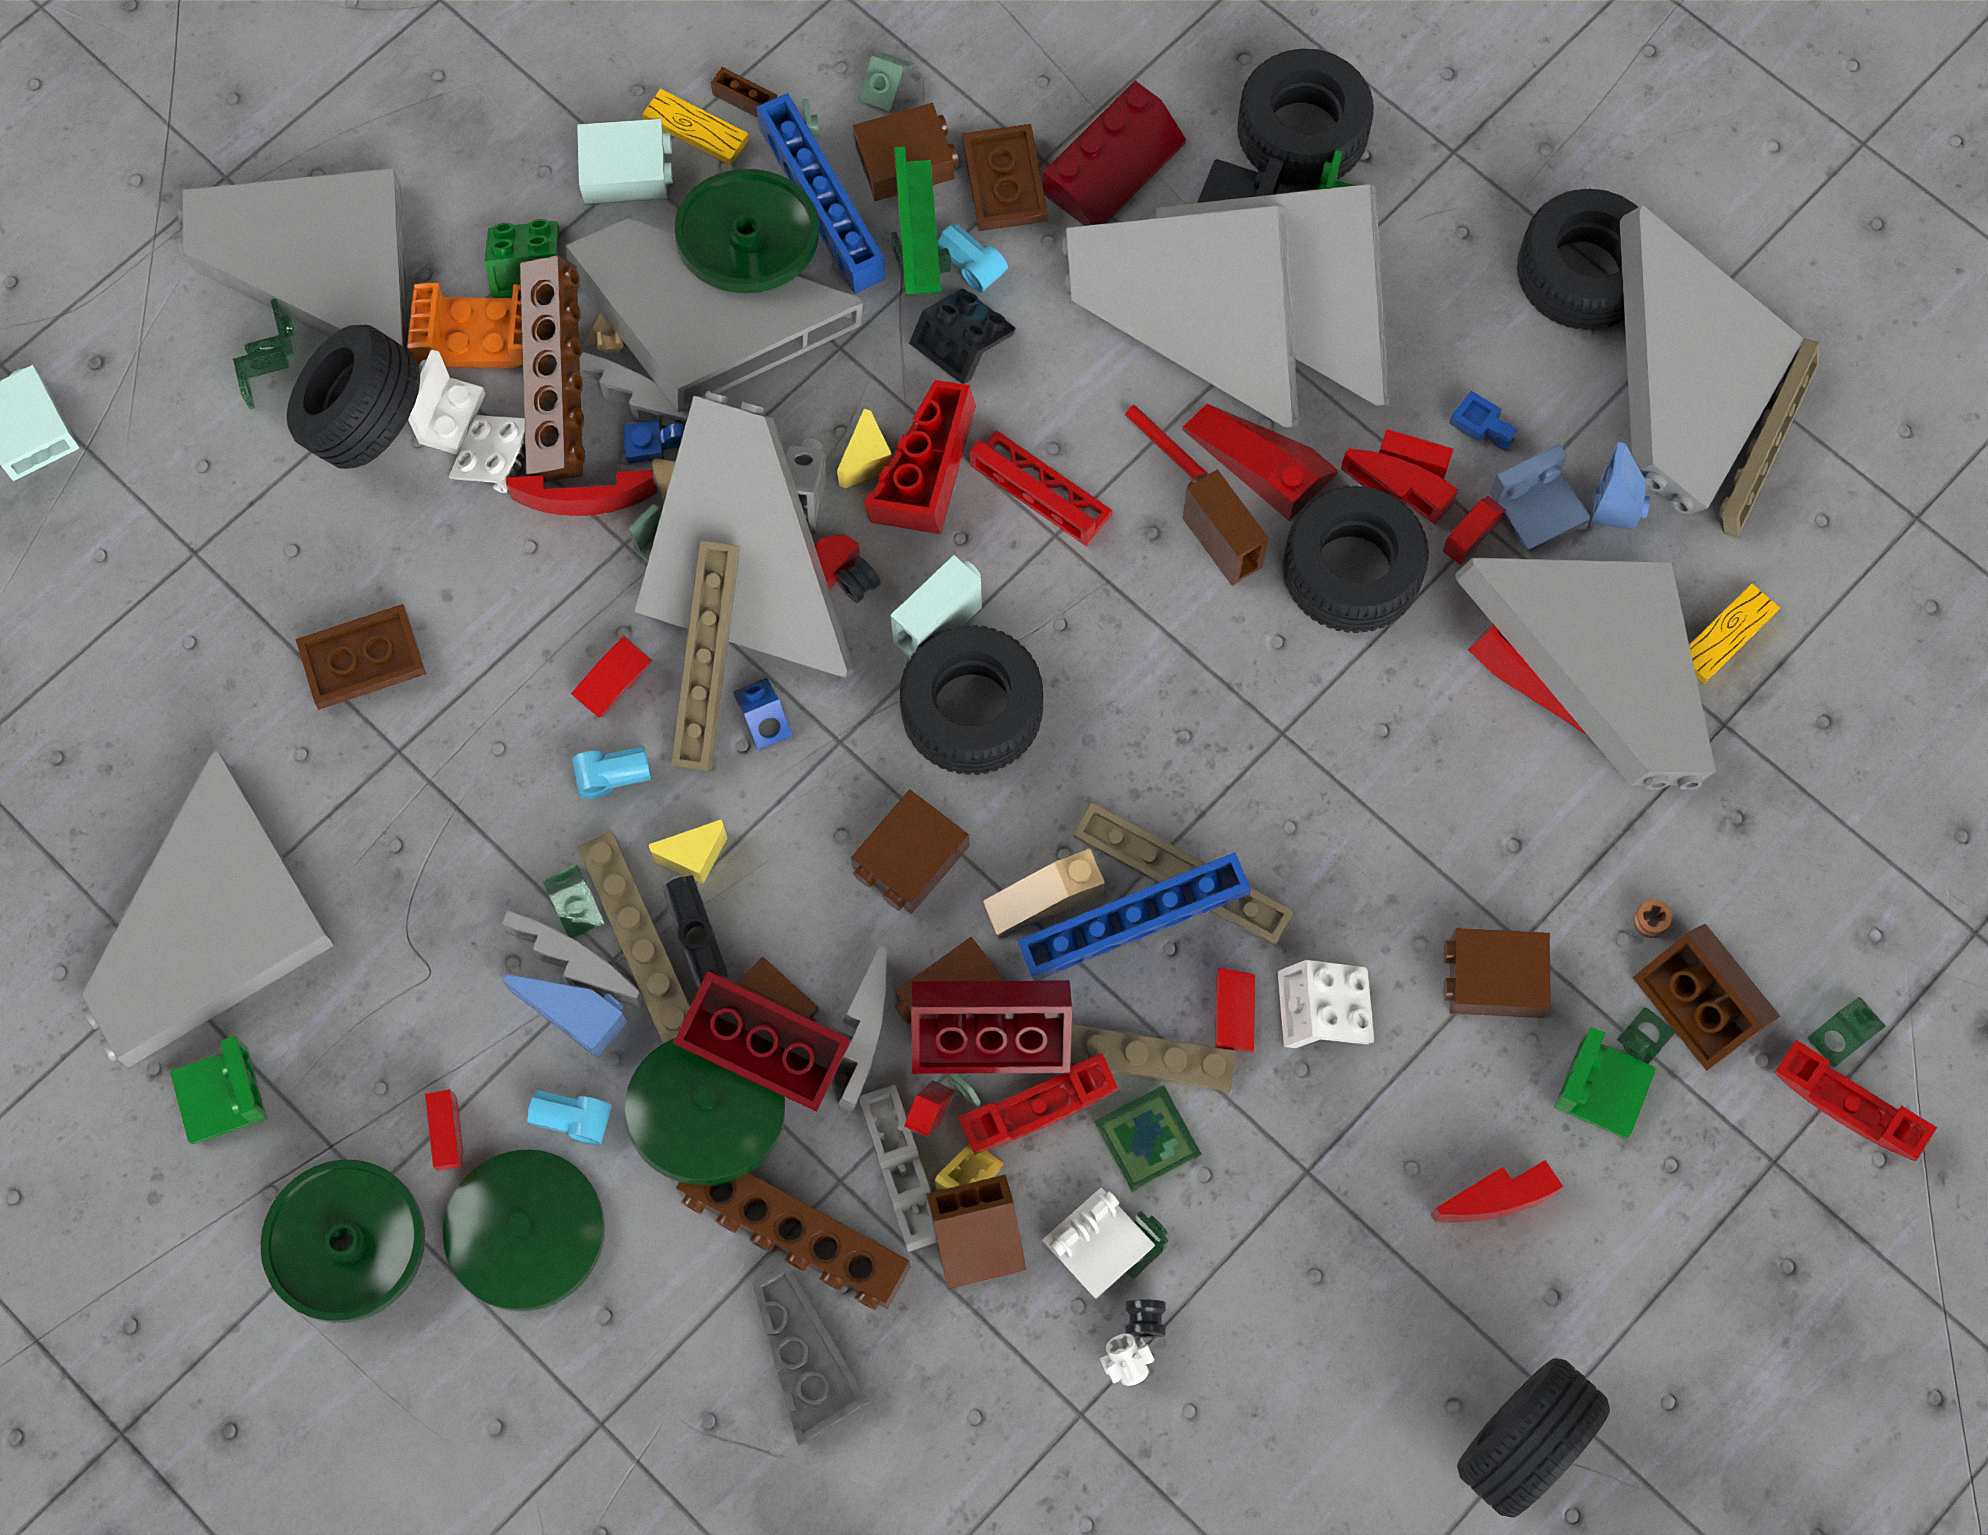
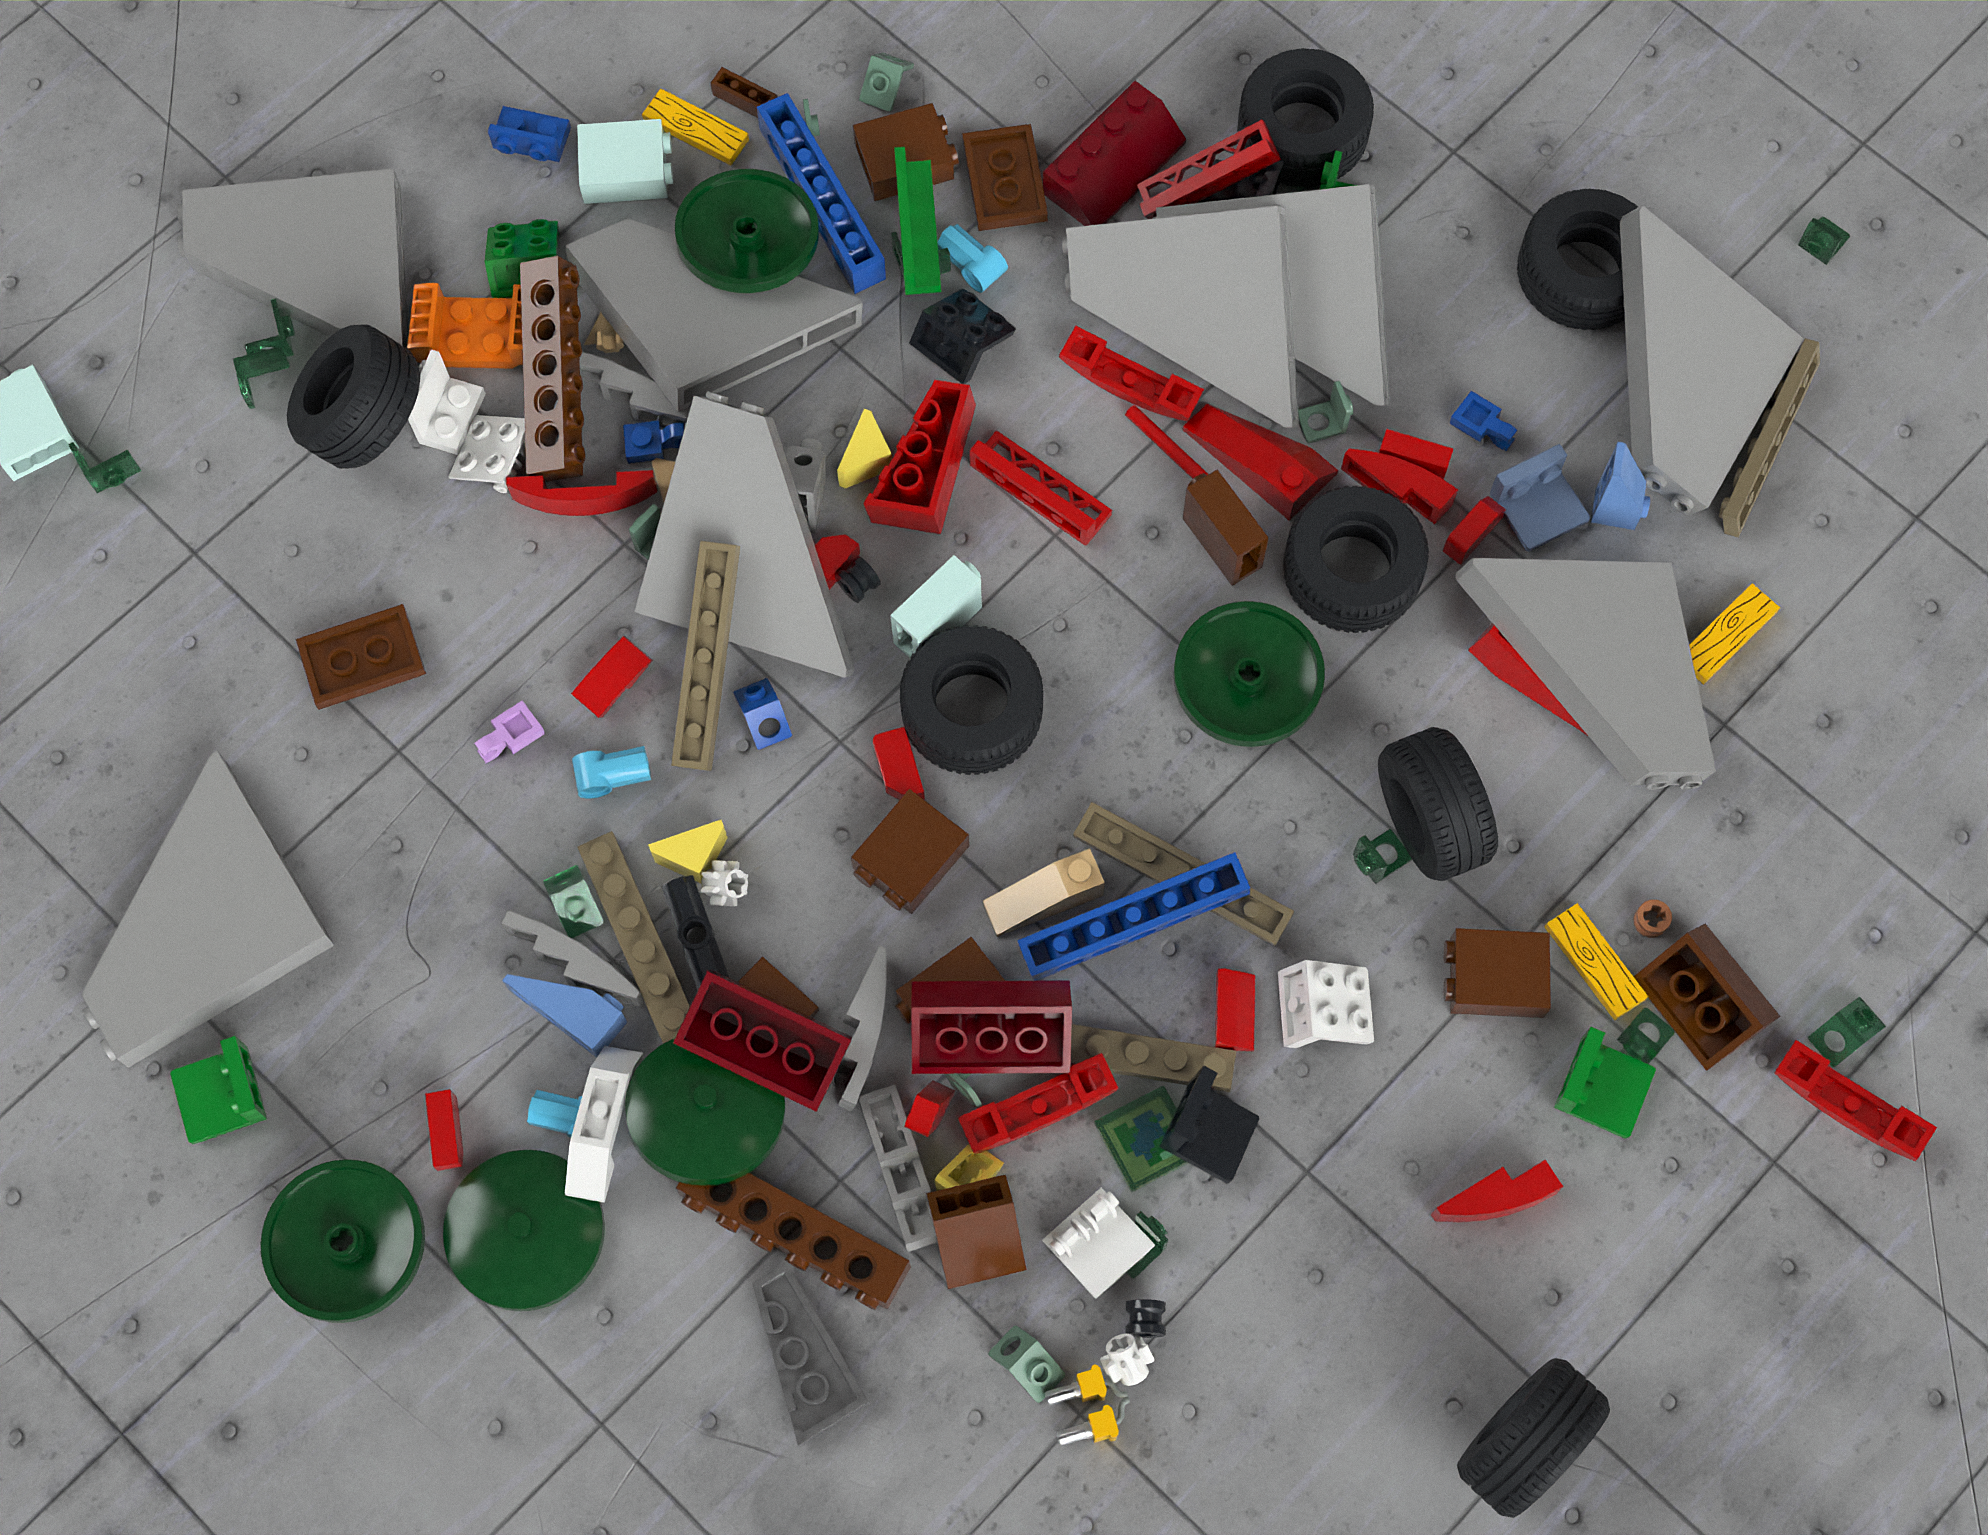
(108, 473): none -> clear green bracket
(513, 729): none -> lavender plate
(529, 134): none -> blue bracket
(597, 1123): none -> white slope
(724, 883): none -> white gear
(897, 763): none -> red piece
(1028, 1364): none -> sand green bracket
(1100, 1424): none -> piece
(1128, 379): none -> red slope
(1209, 1128): none -> black bracket
(1212, 178): none -> red fence
(1249, 673): none -> dark green dish
(1336, 411): none -> sand green bracket
(1372, 863): none -> clear green bracket
(1438, 803): none -> black tyre
(1596, 961): none -> yellow tile
(1823, 239): none -> clear green bracket

